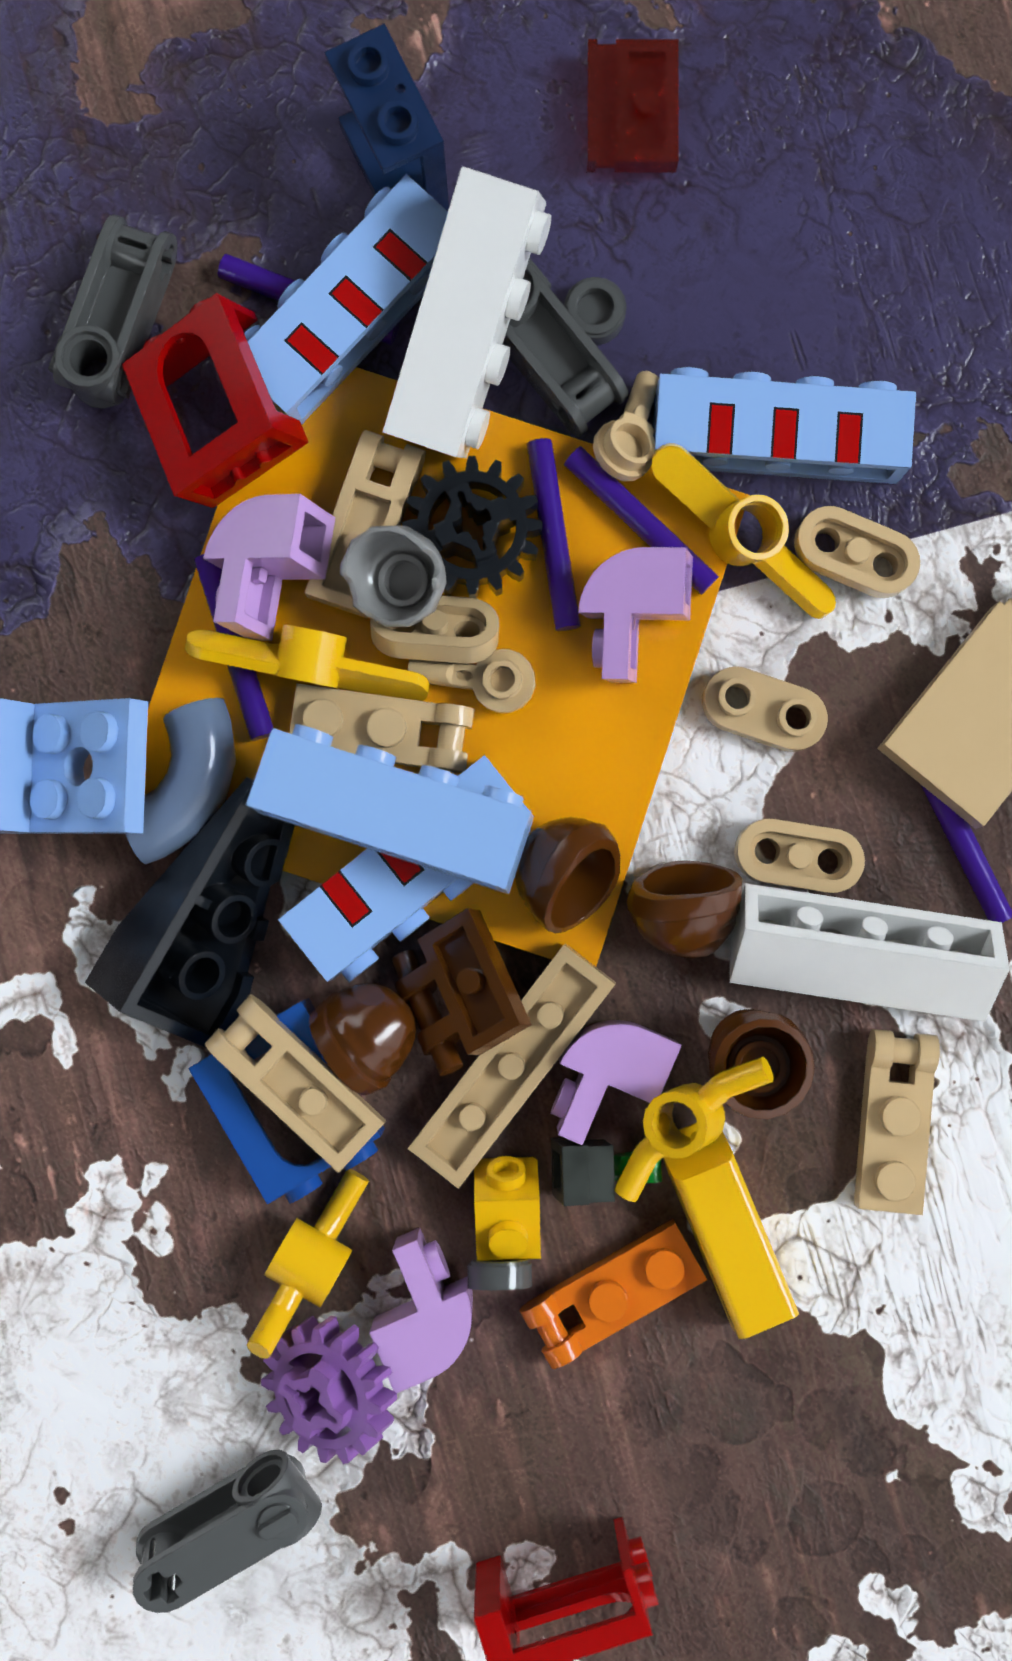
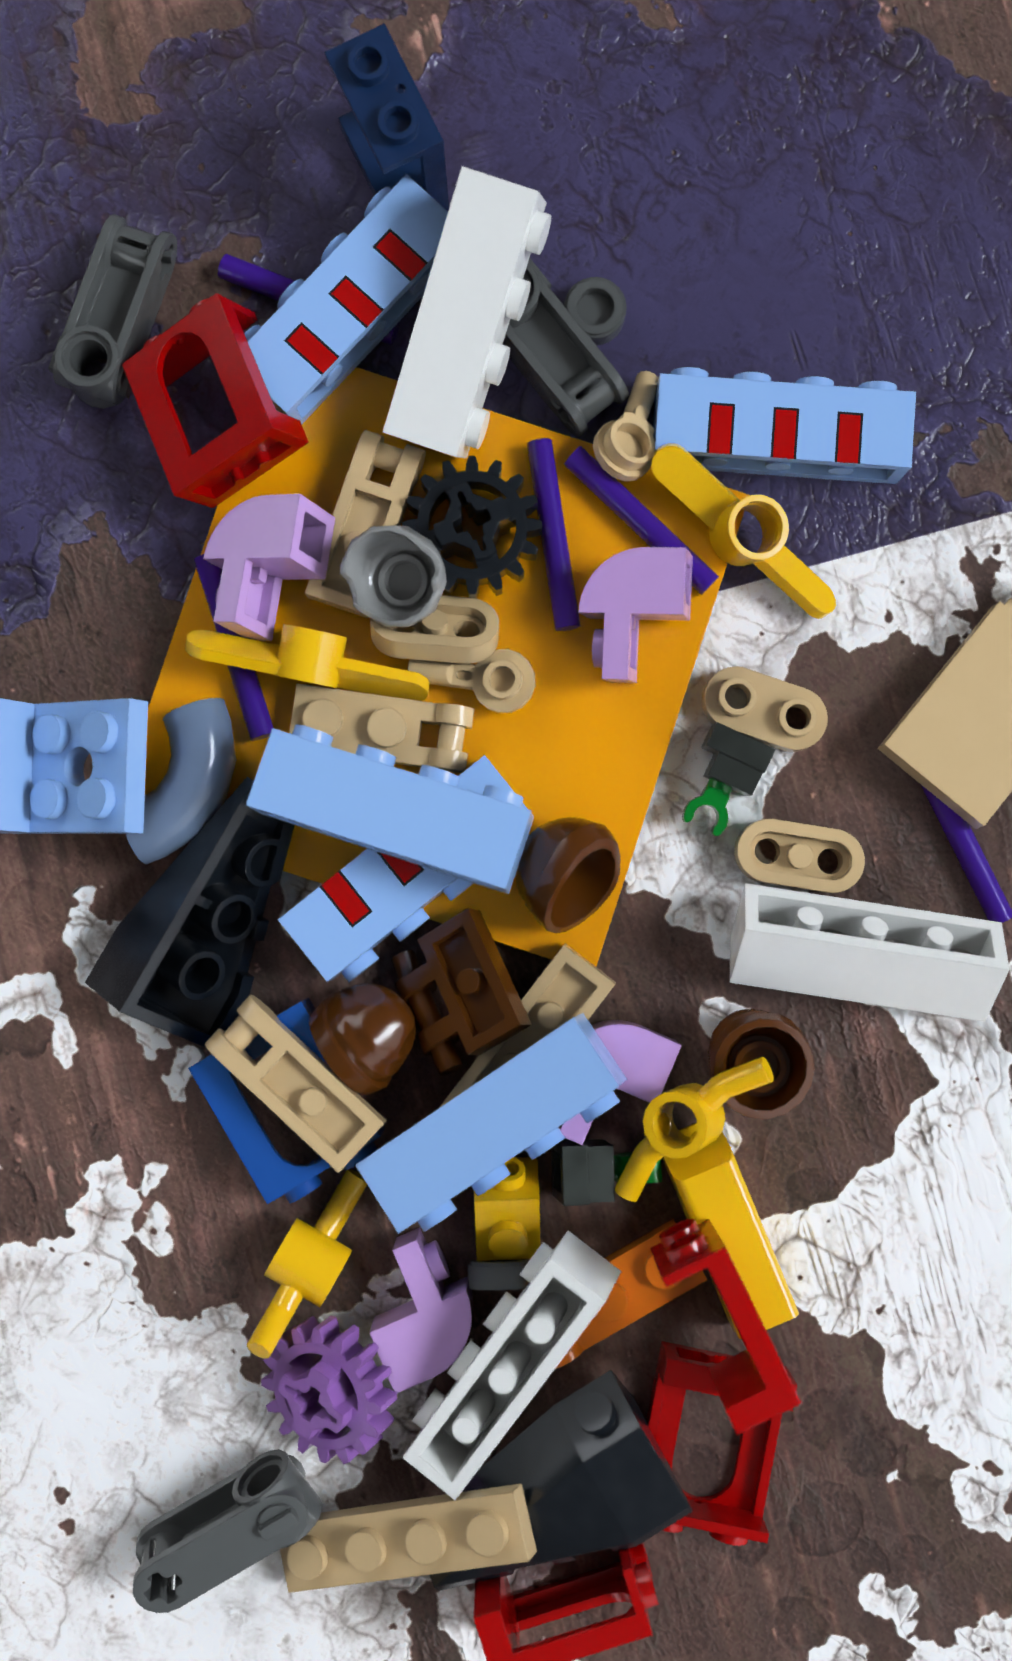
(412, 1539): none -> tan plate
(491, 1123): none -> light blue brick
(514, 1362): none -> white brick
(586, 1479): none -> black wedge
(633, 106): clear red plate -> none
(686, 906): reddish brown hat -> none
(734, 766): none -> pearl dark grey piece
(738, 1509): none -> red panel
(753, 1381): none -> red panel
(856, 547): tan plate -> none
(895, 1123): tan plate -> none

